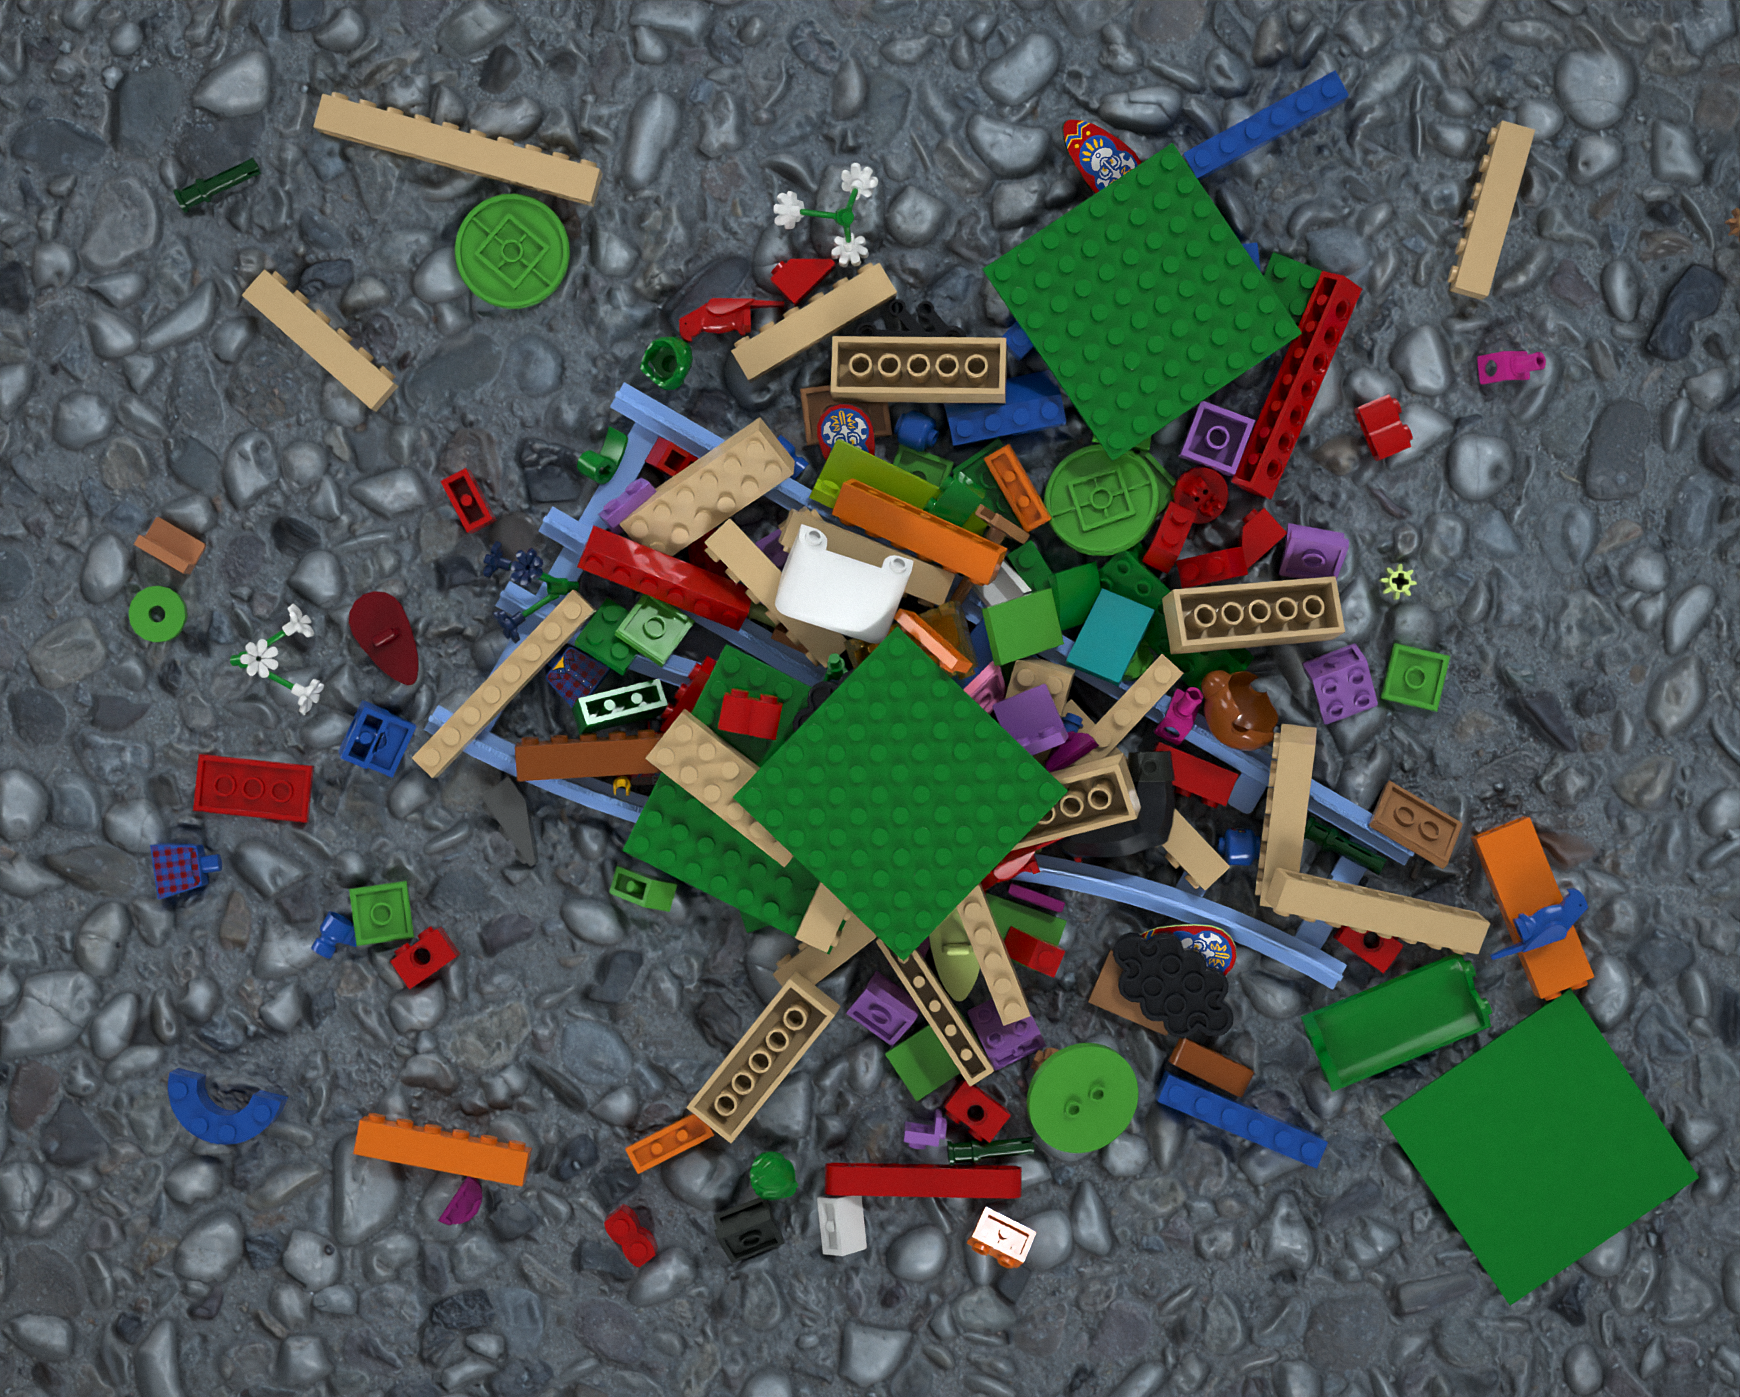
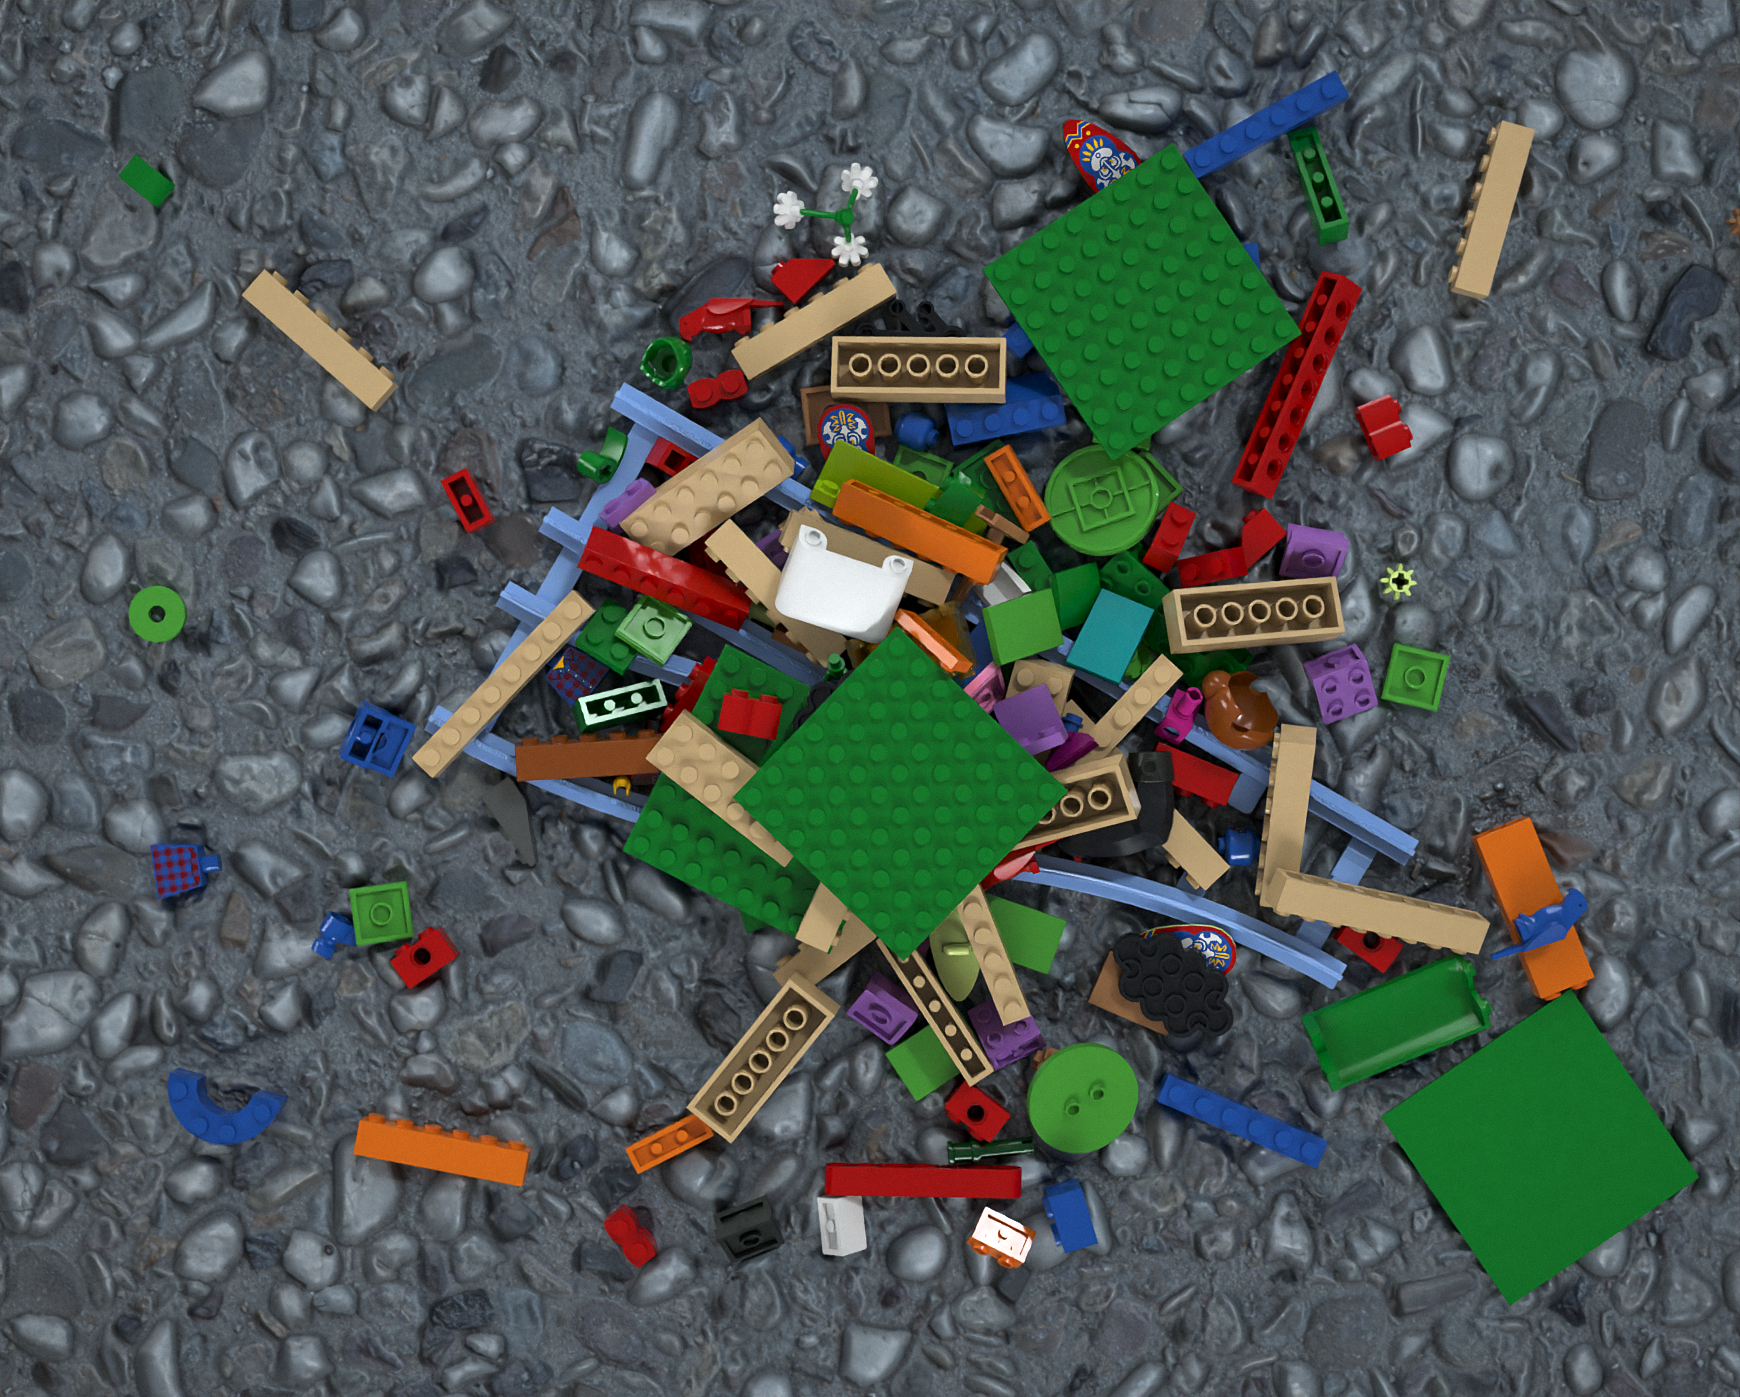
(147, 181): none -> green panel
(171, 545): nougat panel -> none
(205, 189): dark green pin -> none
(253, 788): red tile -> none
(259, 659): white plant -> none
(385, 635): dark red shield -> none
(458, 149): tan brick -> none
(464, 1203): magenta tile -> none
(512, 251): bright green plate -> none
(525, 569): dark blue plant -> none
(643, 889): bright green slope -> none
(710, 393): none -> red brick
(773, 1176): green hair -> none
(920, 1135): medium lavender bracket -> none
(1033, 951): red slope -> none
(1035, 897): magenta tile -> none
(1072, 1219): none -> blue brick
(1192, 484): red plate -> none
(1211, 1066): dark orange beam -> none
(1216, 438): medium lavender brick -> none
(1292, 283): green plate -> none
(1318, 187): none -> green slope
(1331, 840): dark green pin -> none
(1415, 824): medium nougat tile -> none
(1510, 365): dark pink bracket -> none

